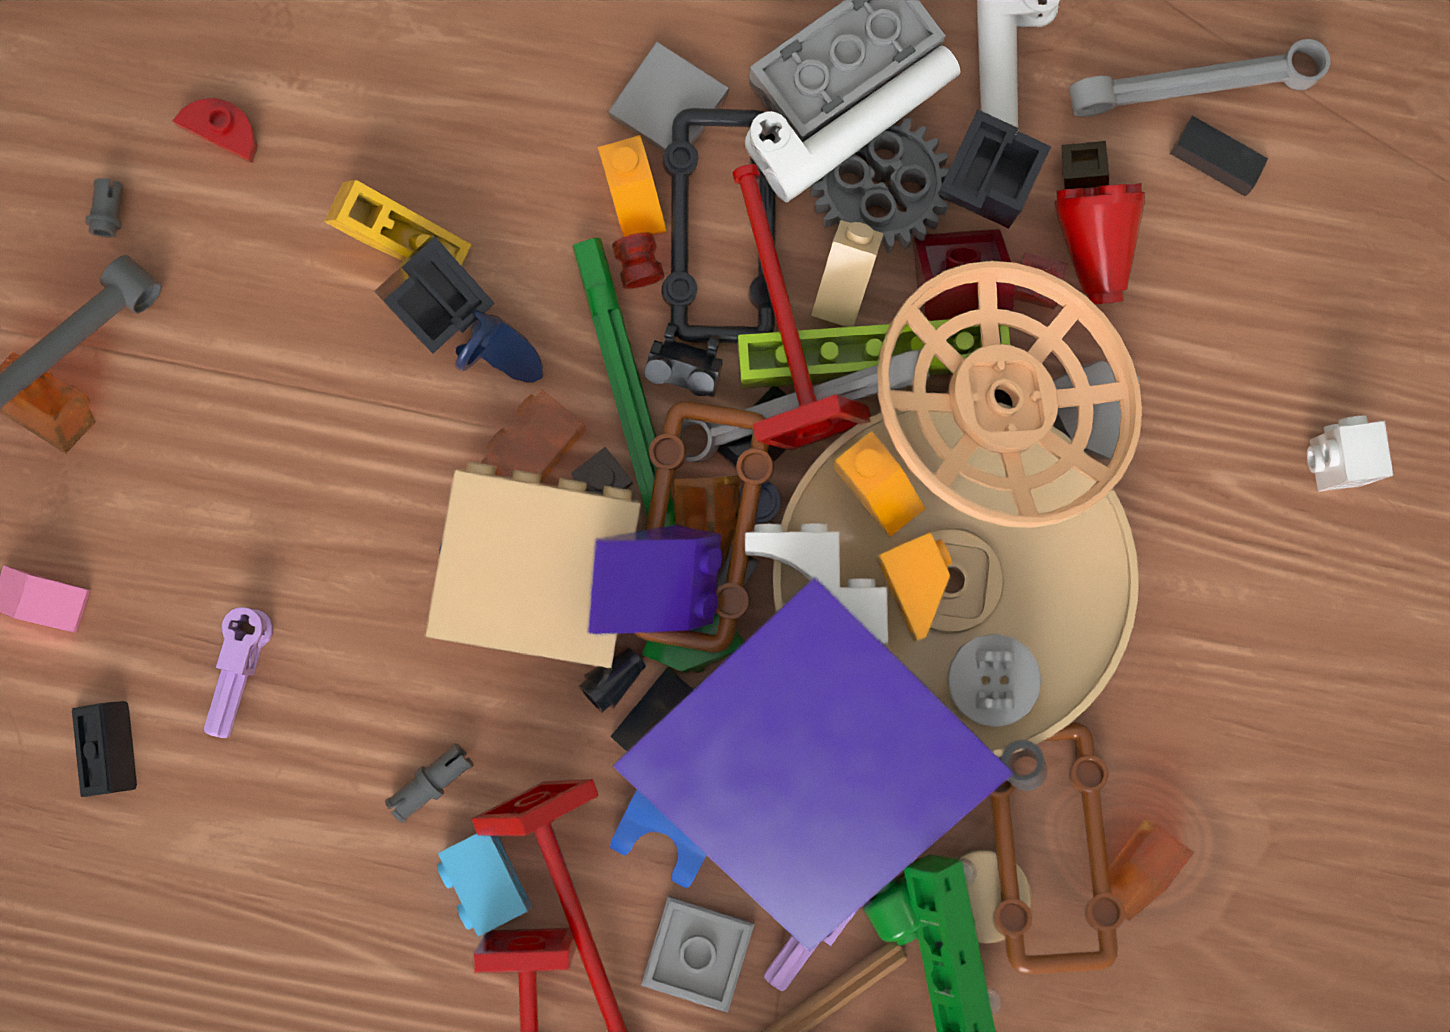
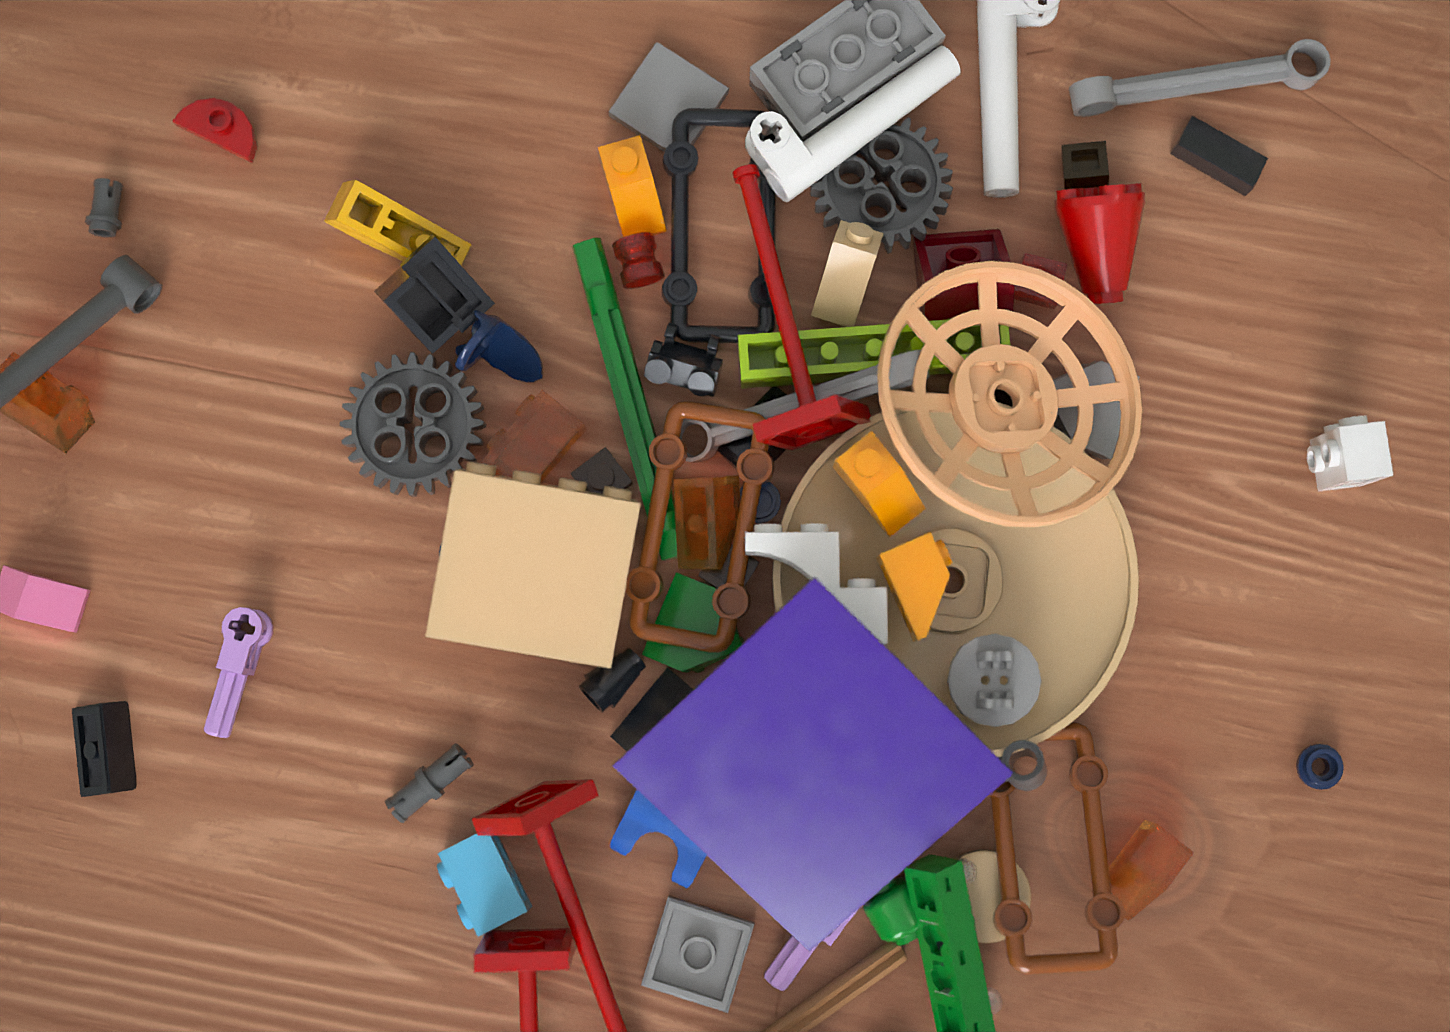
(373, 426): none -> dark grey gear
(654, 581): dark purple slope -> none
(994, 169): black plate -> none
(1333, 766): none -> dark blue plate

